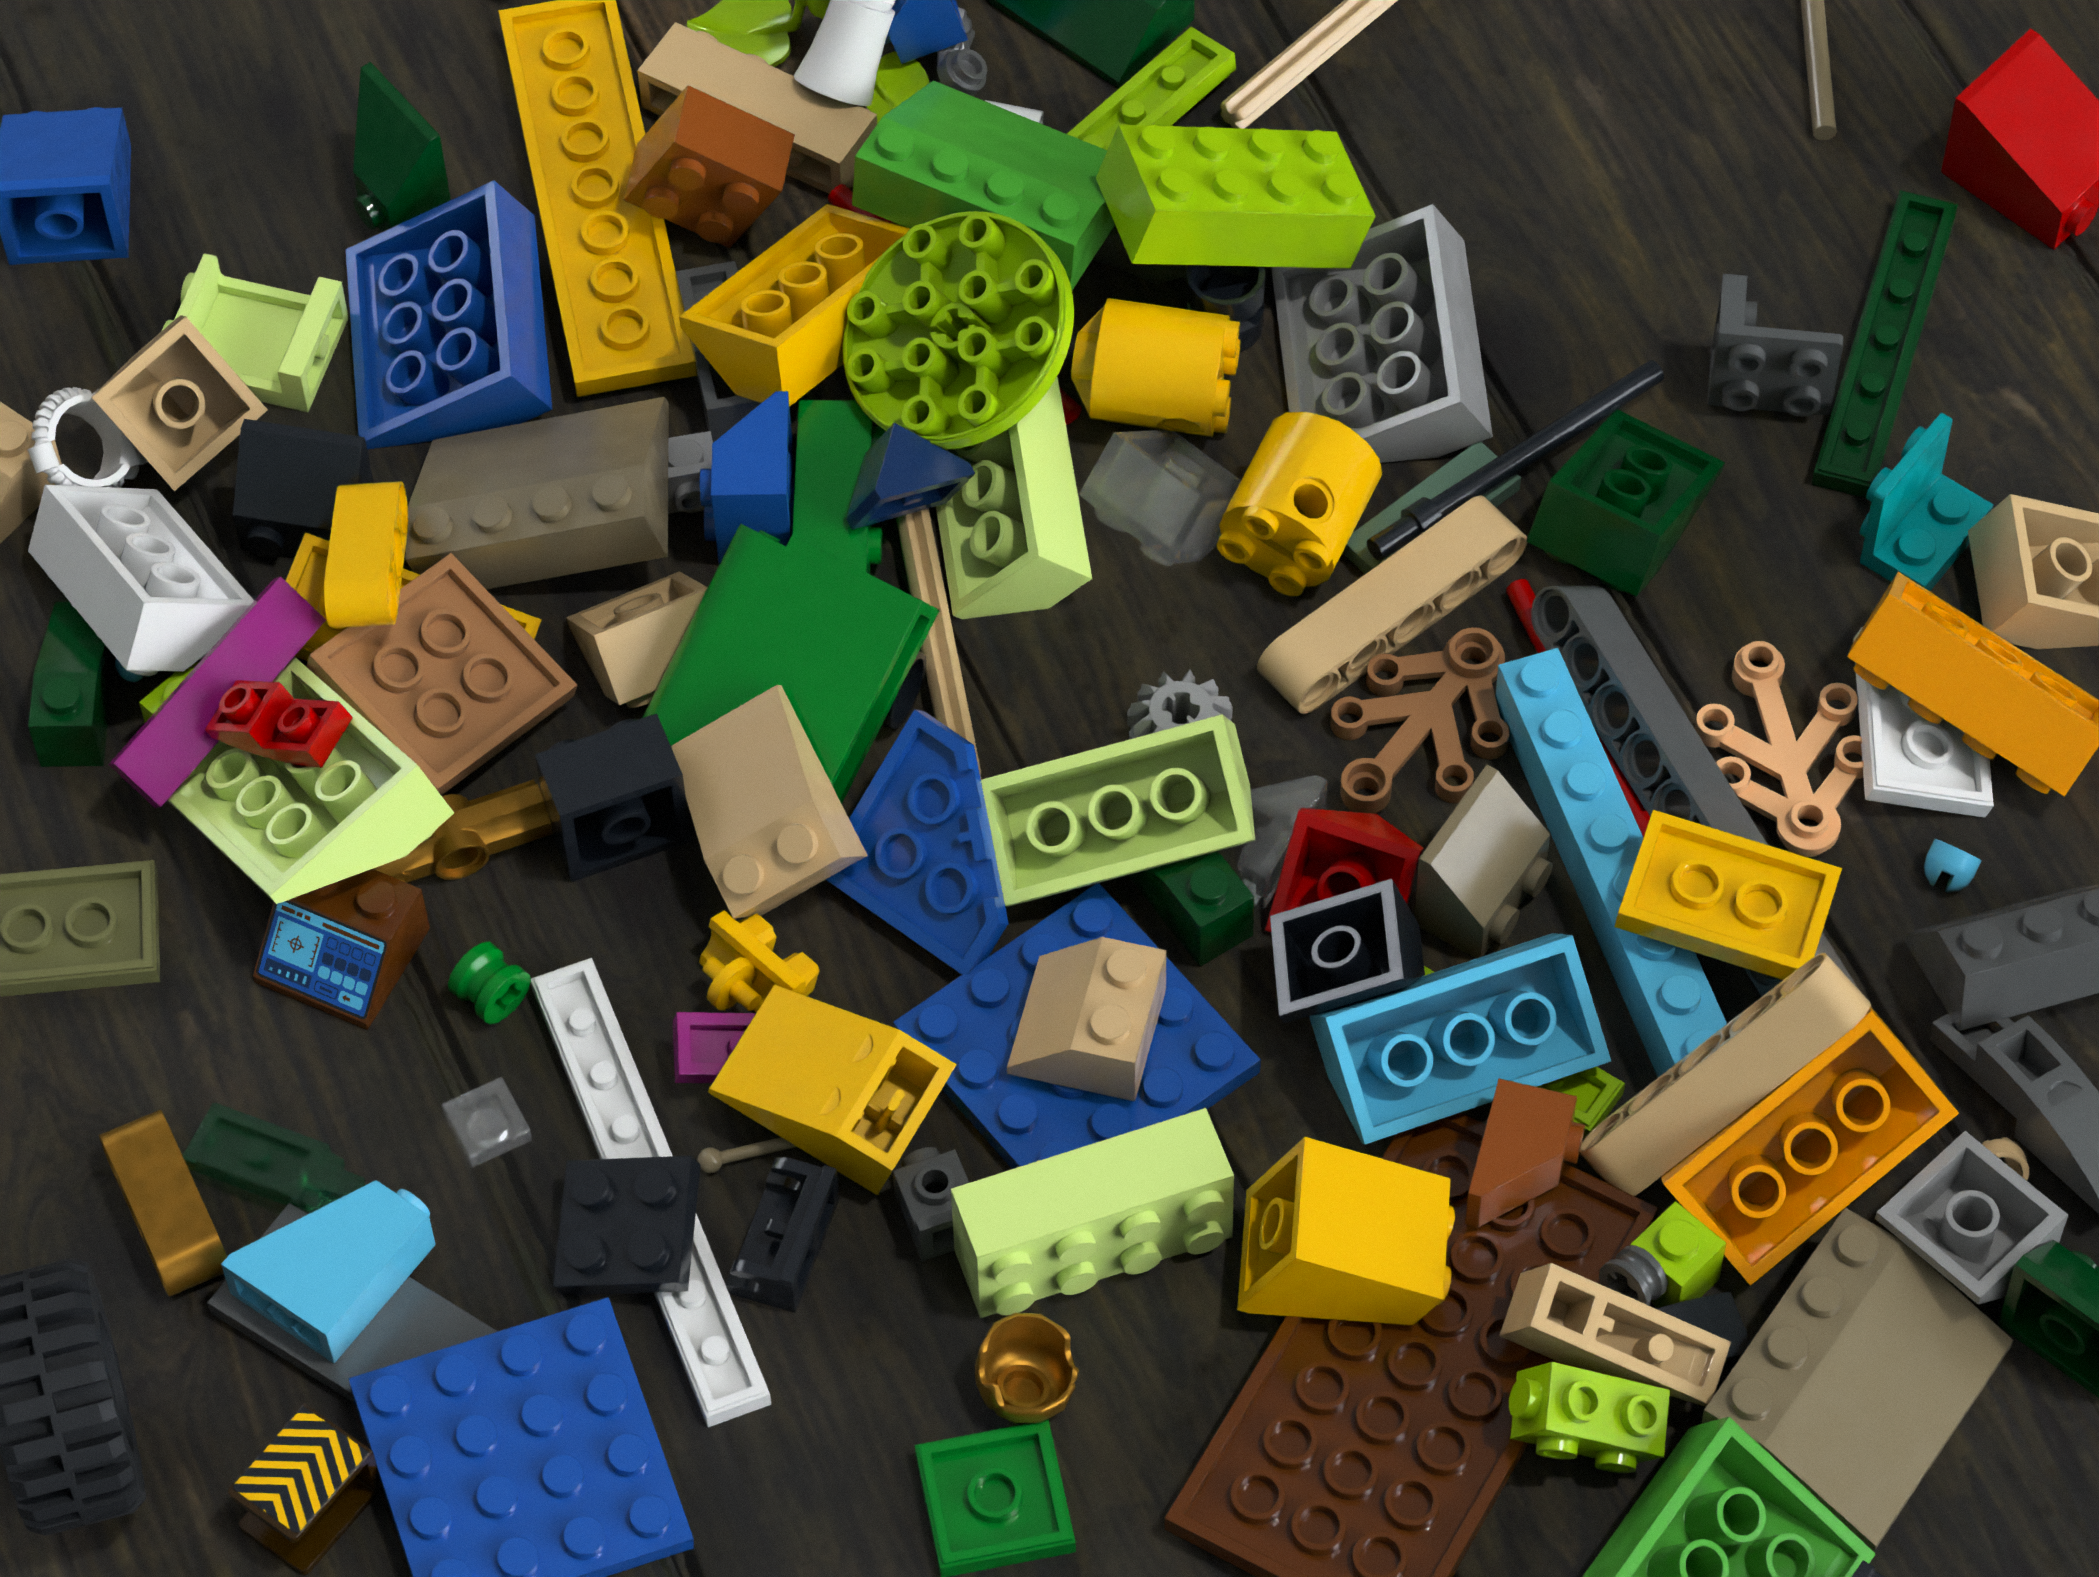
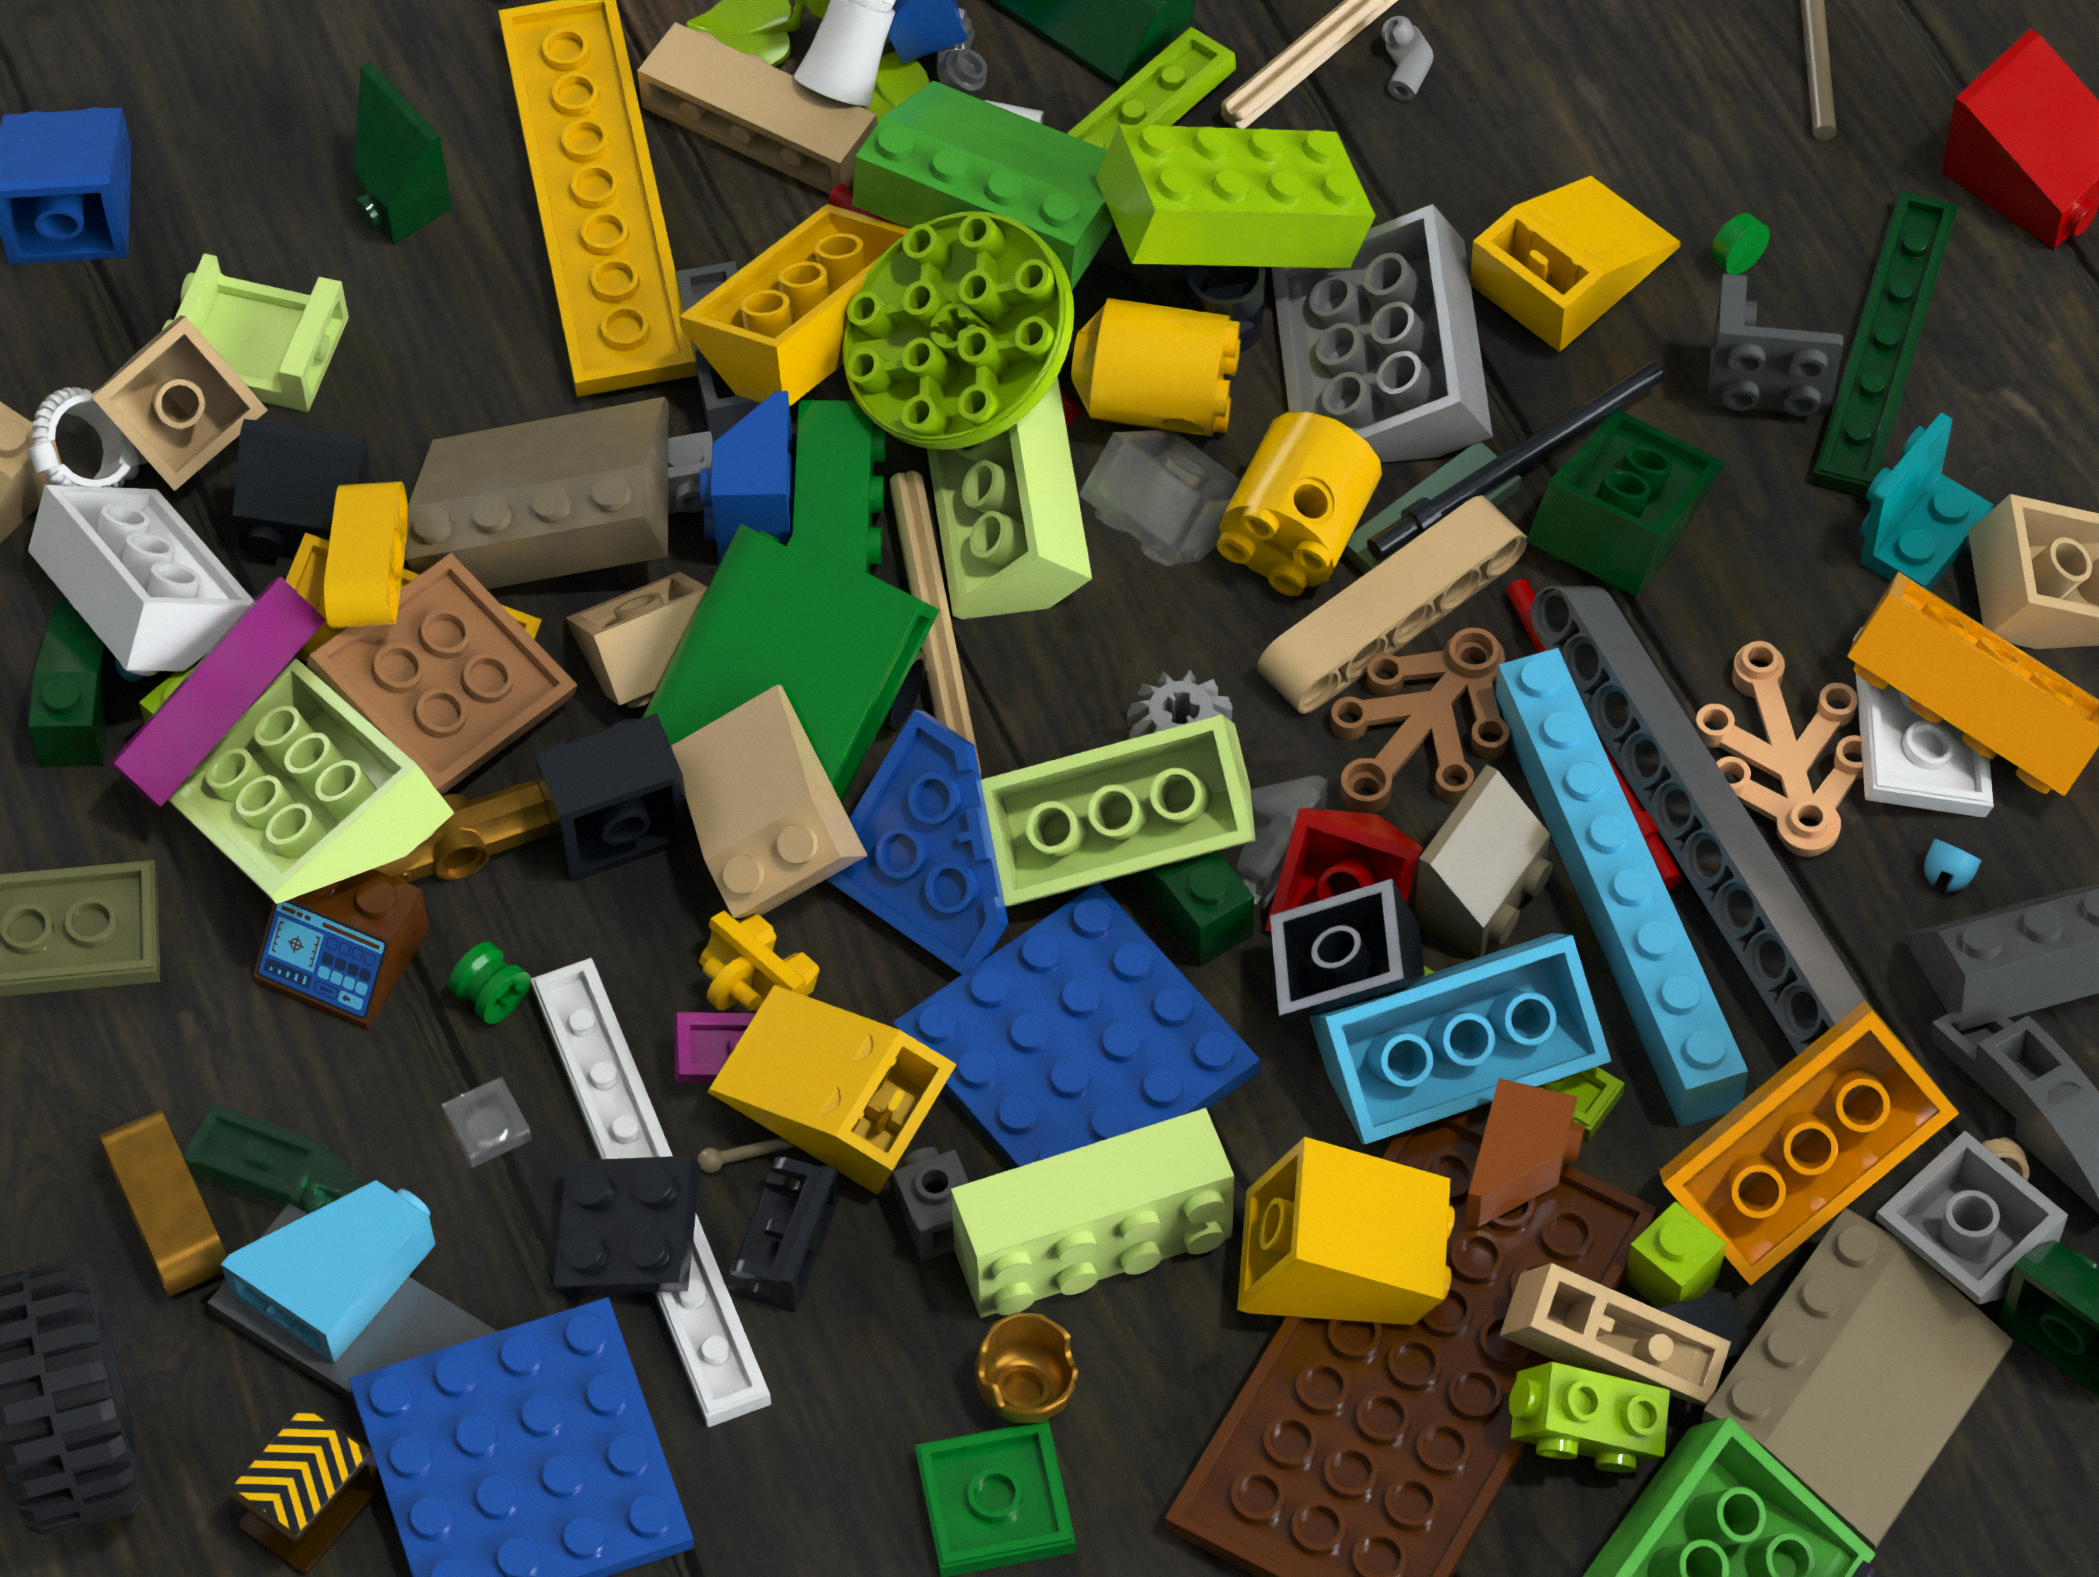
(276, 726): red slope -> none
(449, 322): blue slope -> none
(709, 167): dark orange brick -> none
(904, 477): dark blue slope -> none
(1091, 1017): tan slope -> none
(1410, 54): none -> light grey arm
(1567, 258): none -> yellow slope
(1634, 1275): dark grey bush -> none
(1725, 1075): tan beam -> none
(1727, 896): yellow plate -> none
(1740, 243): none -> green tile

